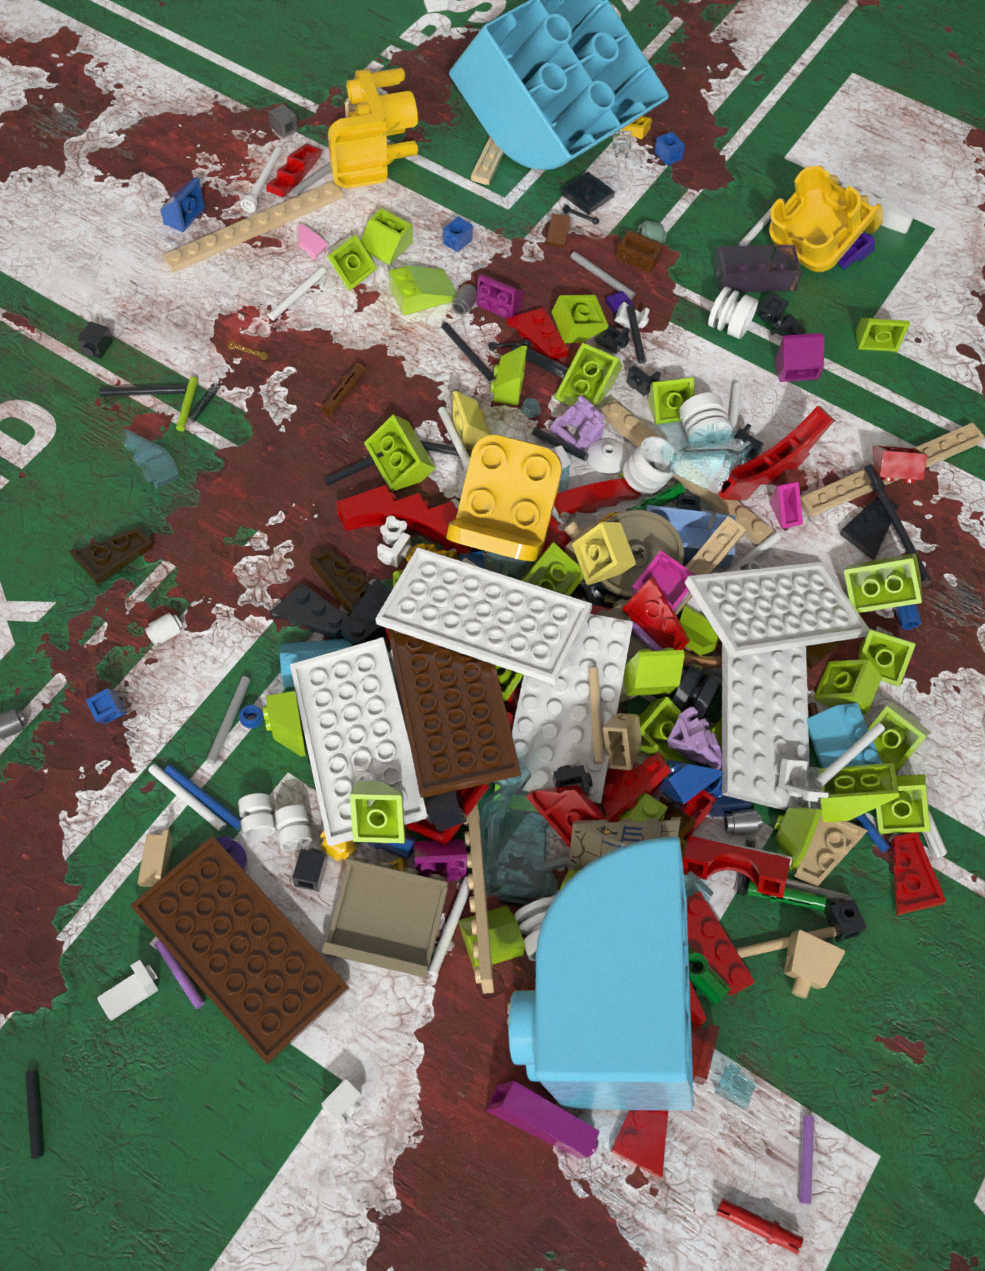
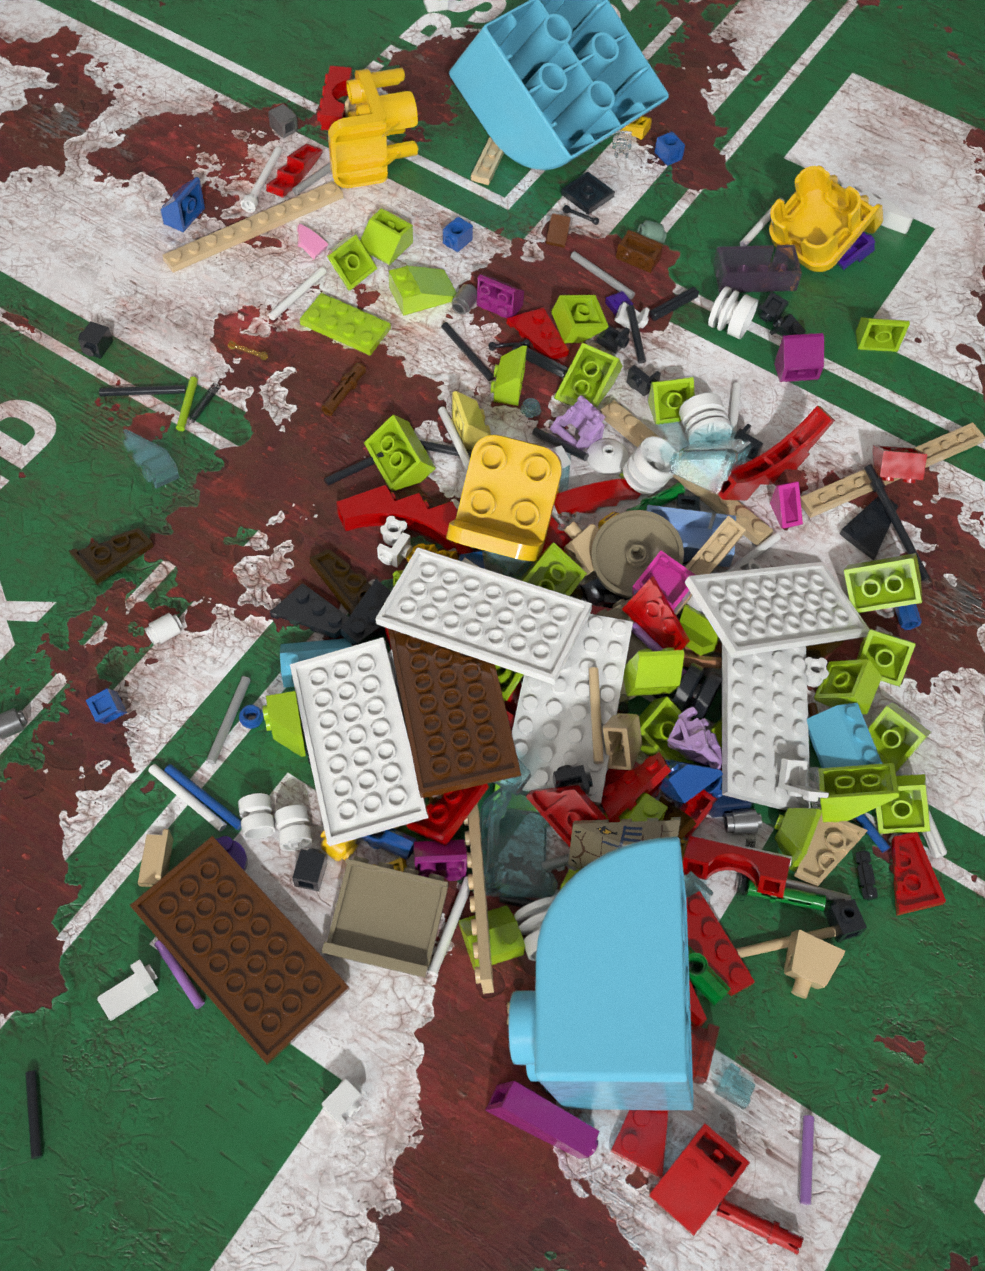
(334, 88): none -> red arch
(345, 323): none -> lime plate
(377, 813): lime slope -> none
(446, 810): black brick -> none
(603, 552): light yellow slope -> none
(673, 303): none -> black axle
(699, 1179): none -> red slope
(815, 671): none -> white brick
(853, 751): white bar -> none
(866, 875): none -> black axle

